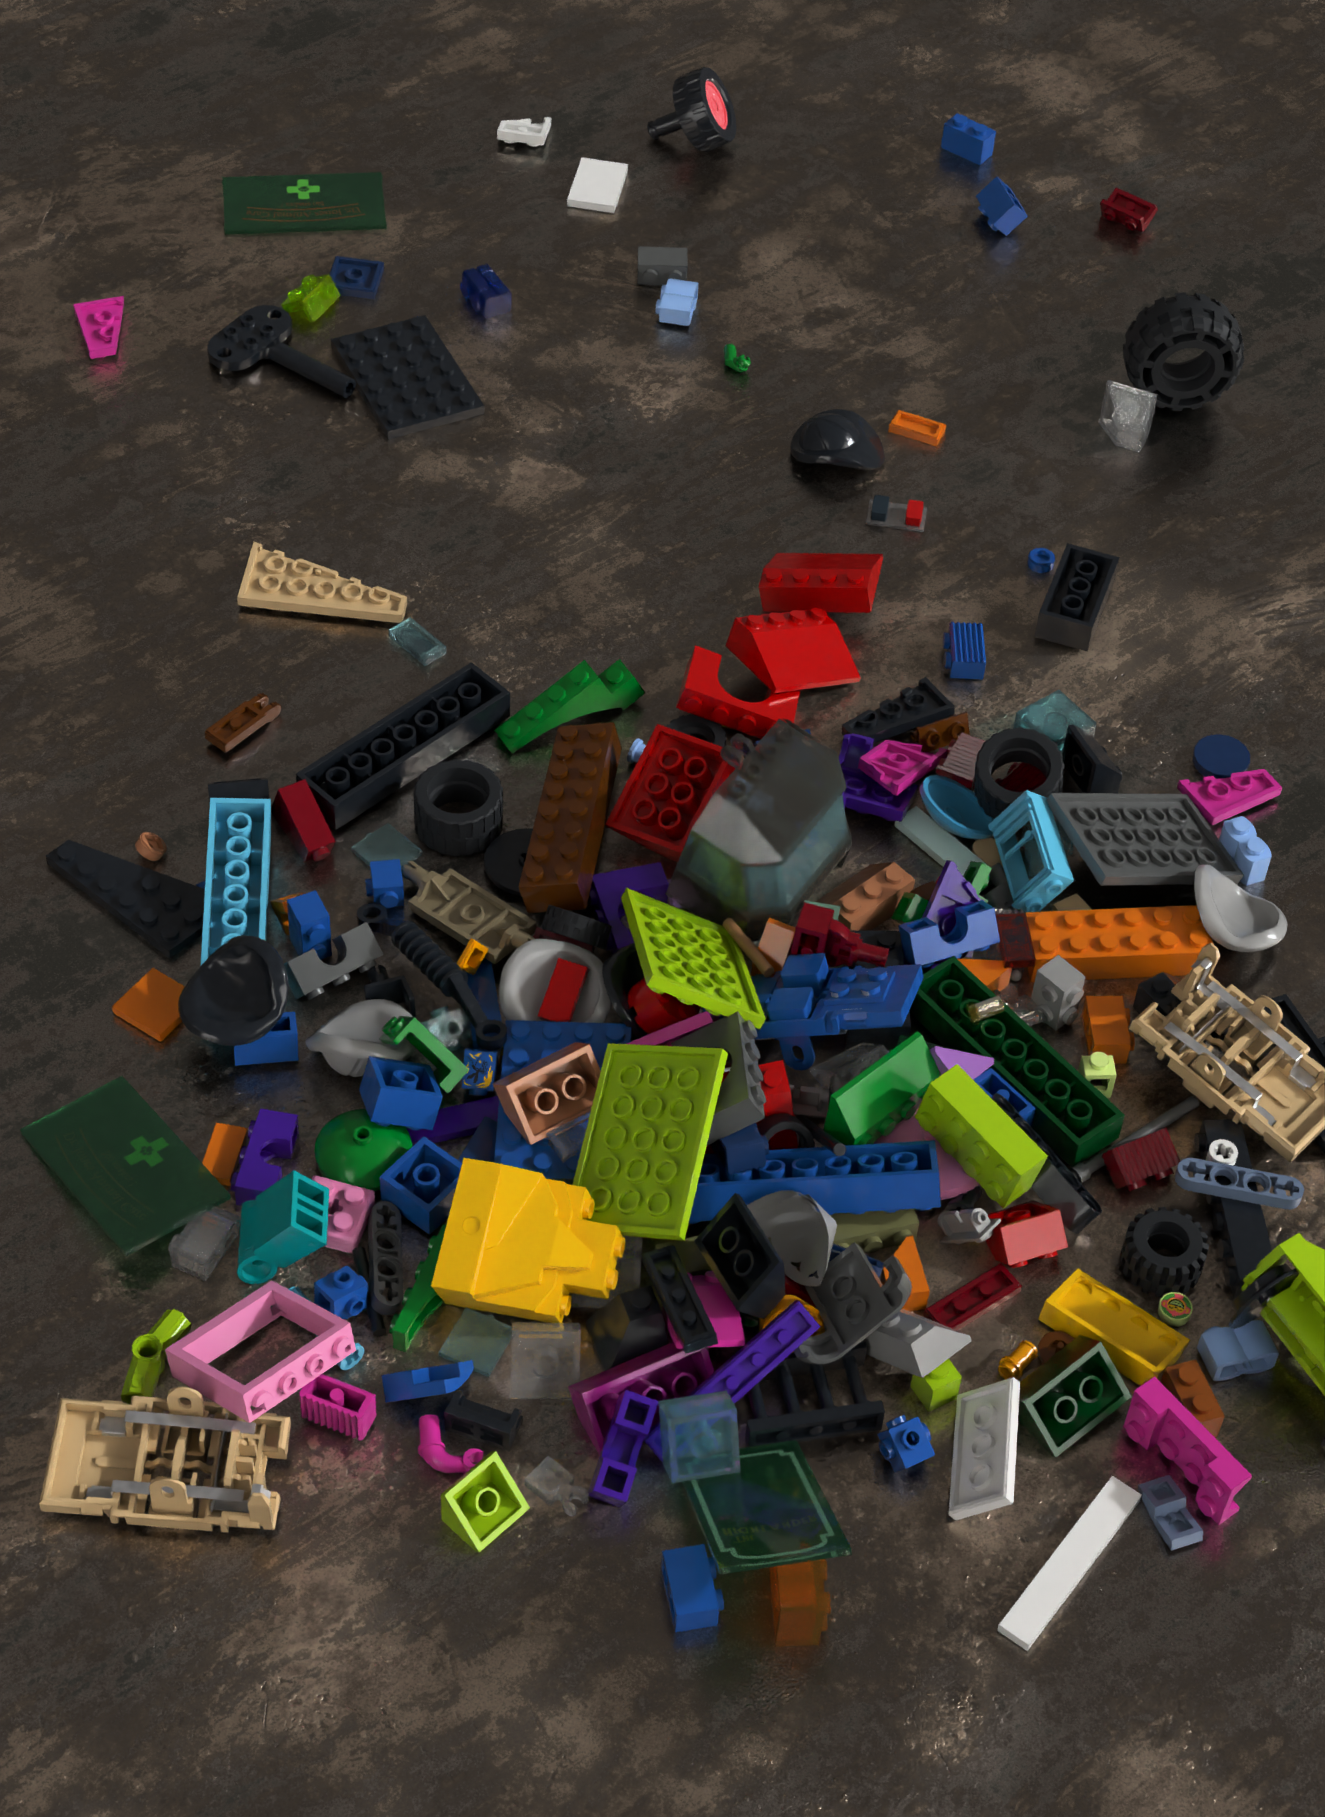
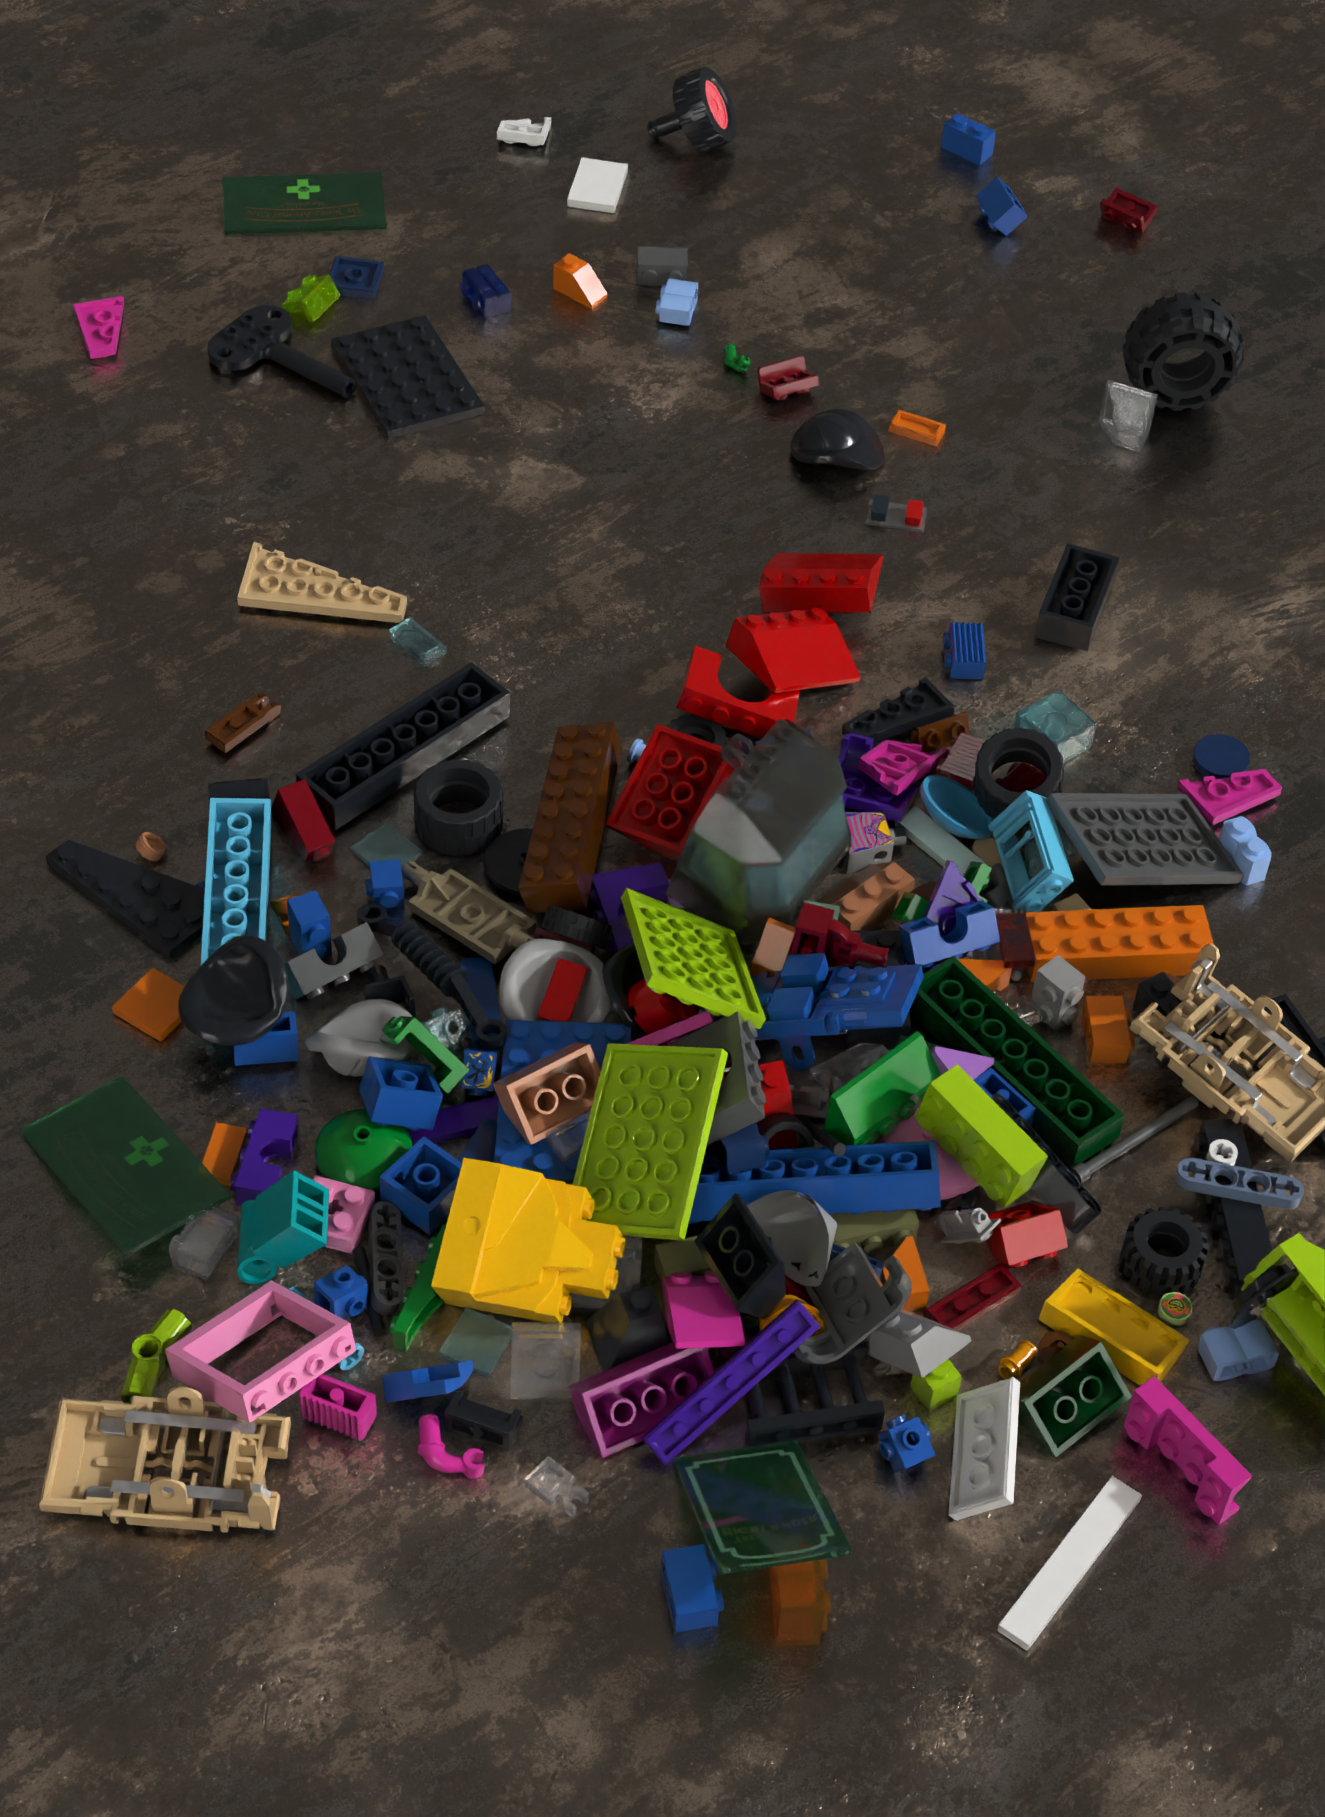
(472, 956): light orange slope -> none
(483, 1503): lime slope -> none
(570, 697): green arch -> none
(578, 281): none -> orange slope
(621, 1448): dark purple arch -> none
(679, 1299): black tile -> none
(699, 1436): clear light blue brick -> none
(748, 947): medium nougat piece -> none
(785, 378): none -> dark red bracket
(871, 840): none -> light grey torso
(984, 1009): clear yellow piece -> none
(1041, 560): blue tile -> none
(1089, 764): black slope -> none
(1101, 1067): yellowish green brick -> none
(1140, 1159): dark red brick -> none
(1169, 1512): sand blue slope -> none
(1194, 1393): dark orange brick -> none
(1233, 915): light grey piece -> none

